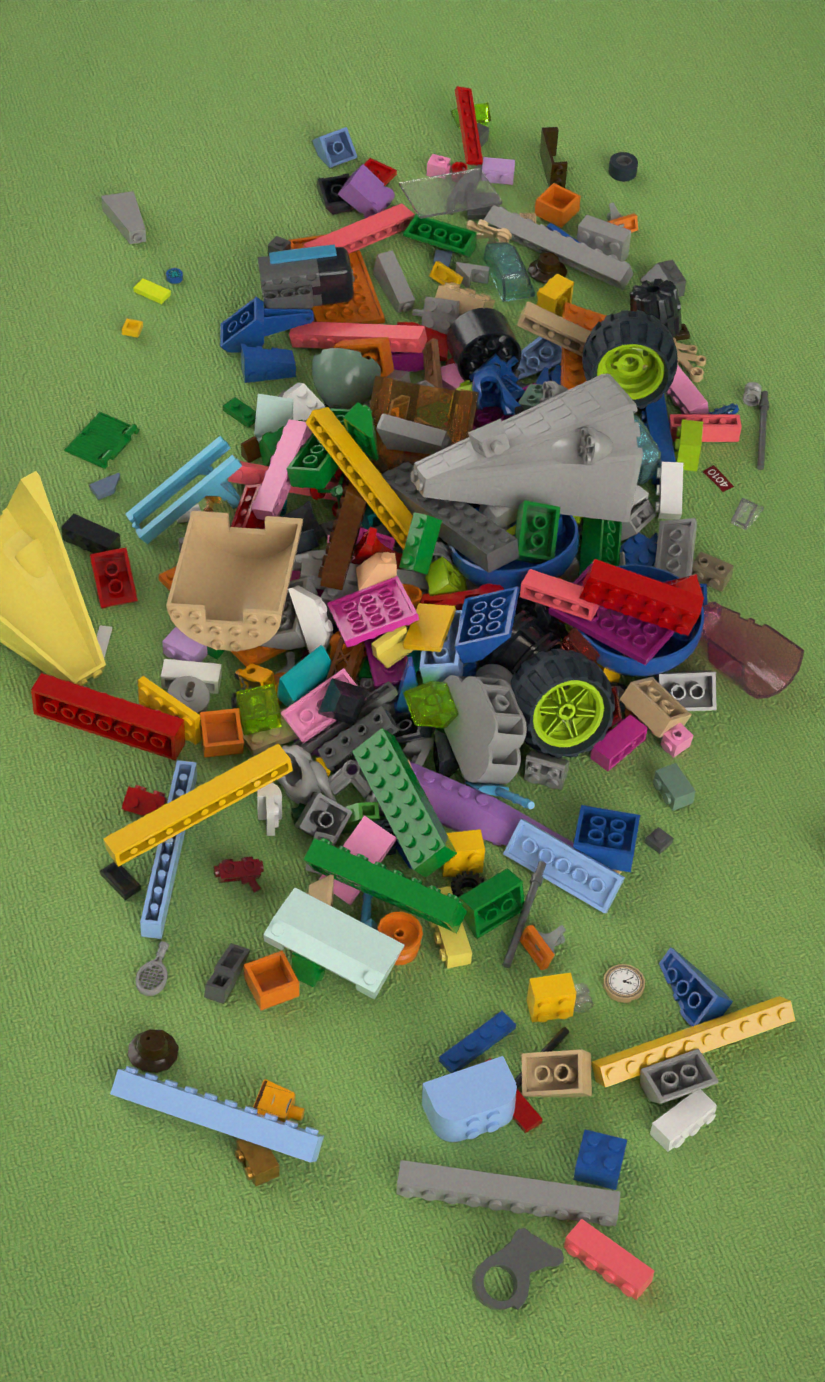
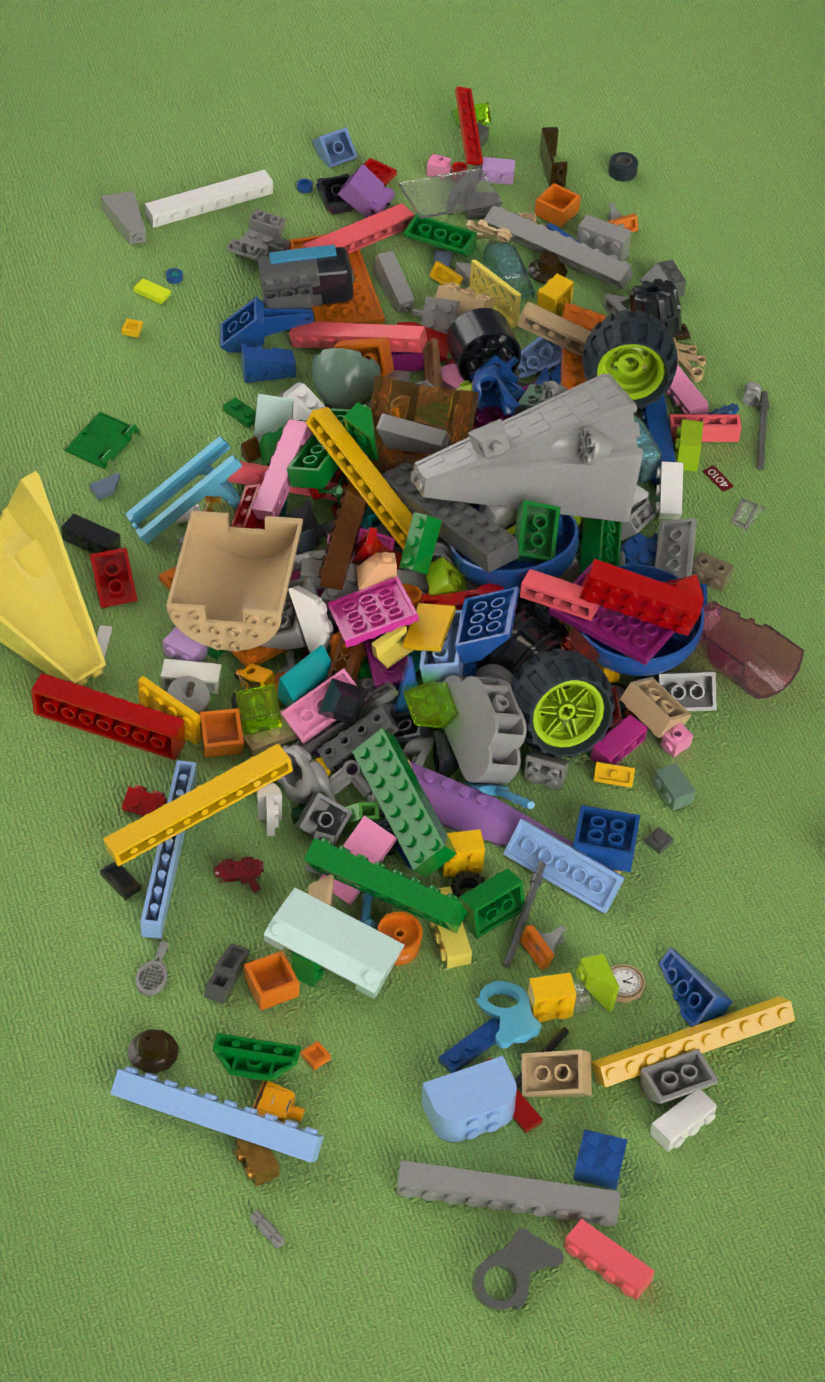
(208, 198): none -> white brick
(255, 1057): none -> green wedge
(261, 231): none -> light grey slope
(267, 1229): none -> light grey axle
(304, 185): none -> blue tile
(315, 1055): none -> orange plate
(501, 305): none -> light yellow fence
(516, 1022): none -> medium azure animal
(599, 979): none -> lime slope
(614, 774): none -> yellow plate
(615, 303): none -> light grey slope

